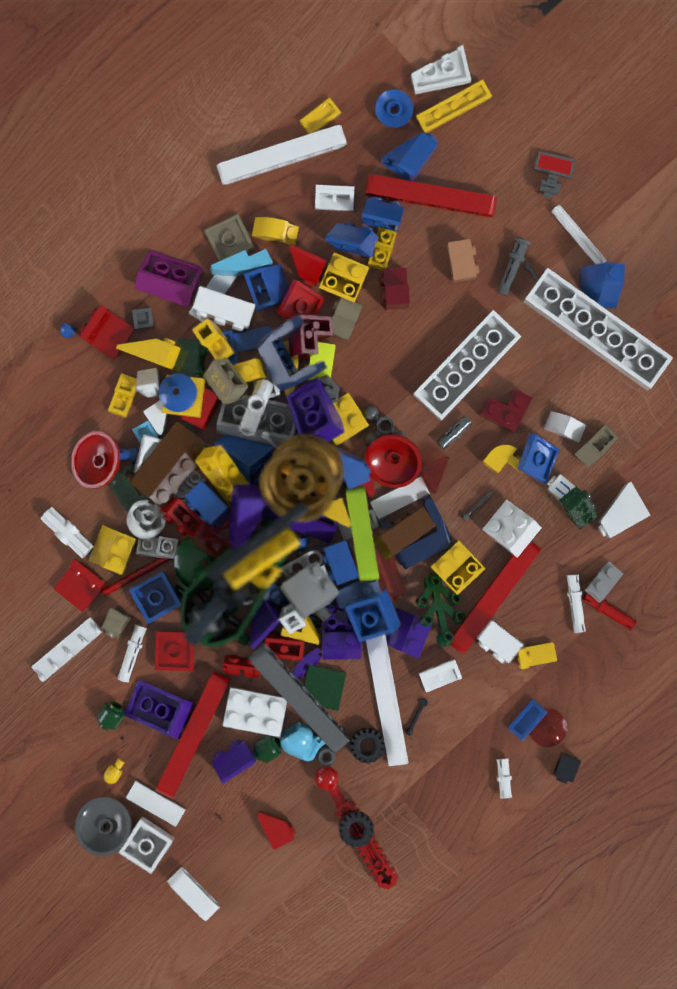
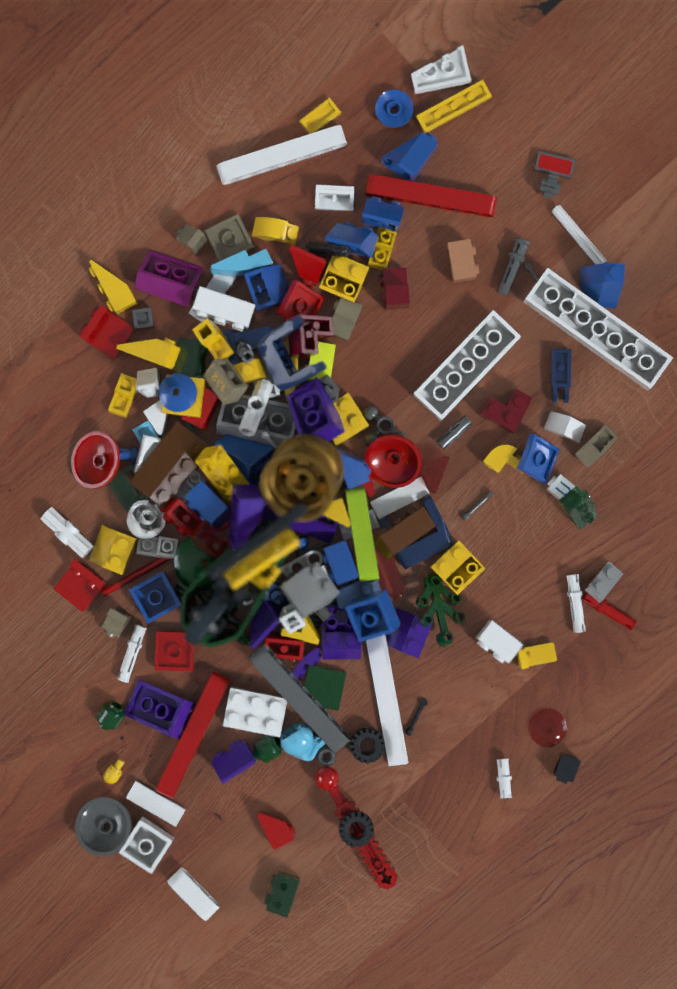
(67, 331): blue hinge -> none
(67, 649): white hinge -> none
(117, 291): none -> yellow slope
(191, 238): none -> dark tan arch
(233, 664): red hinge -> none
(244, 350): none -> dark grey pin
(282, 893): none -> clear green brick
(329, 249): none -> black axle
(440, 675): white hinge -> none
(493, 598): red beam -> none
(511, 528): white brick -> none
(527, 720): blue tile -> none
(560, 373): none -> dark blue hinge
(623, 512): white slope -> none

